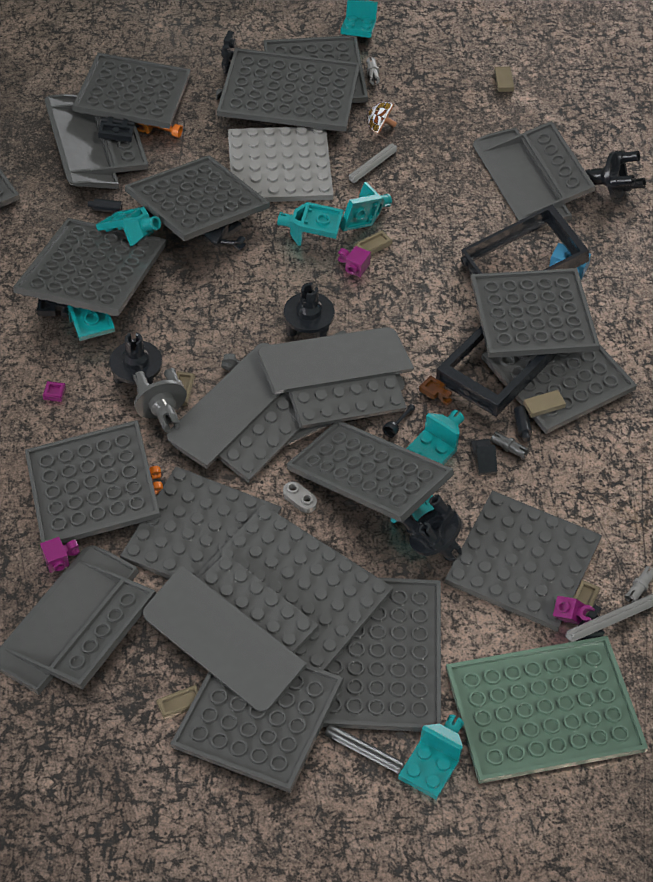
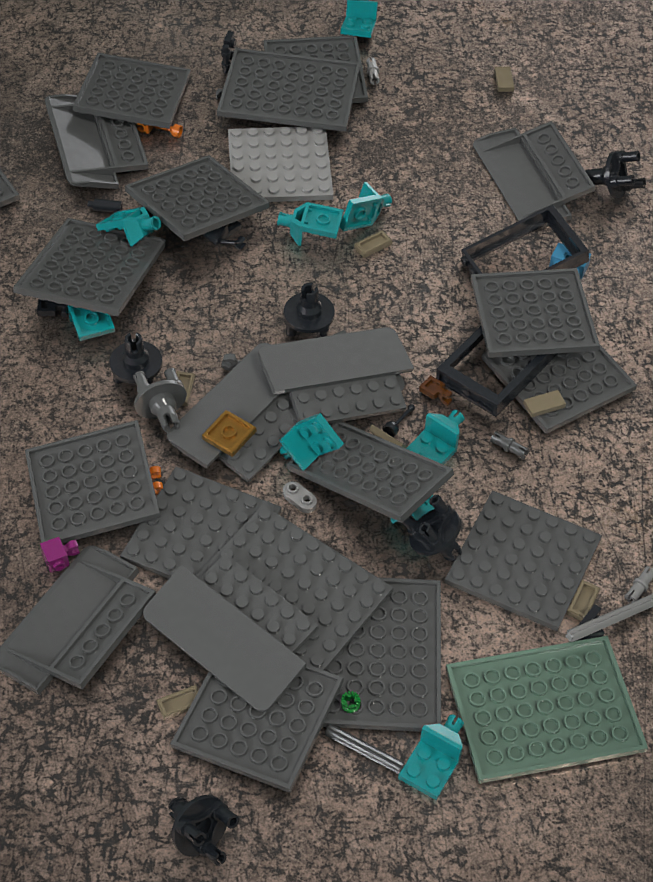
(54, 391): magenta tile -> none
(116, 129): black plate -> none
(201, 826): none -> black piece
(229, 433): none -> pearl gold plate
(309, 440): none -> teal plate
(353, 707): none -> green bush
(356, 261): magenta brick -> none
(372, 163): light grey axle -> none
(379, 115): shield -> none
(379, 433): none -> dark tan tile
(484, 456): black slope -> none
(522, 423): black cylinder -> none
(571, 610): magenta brick -> none

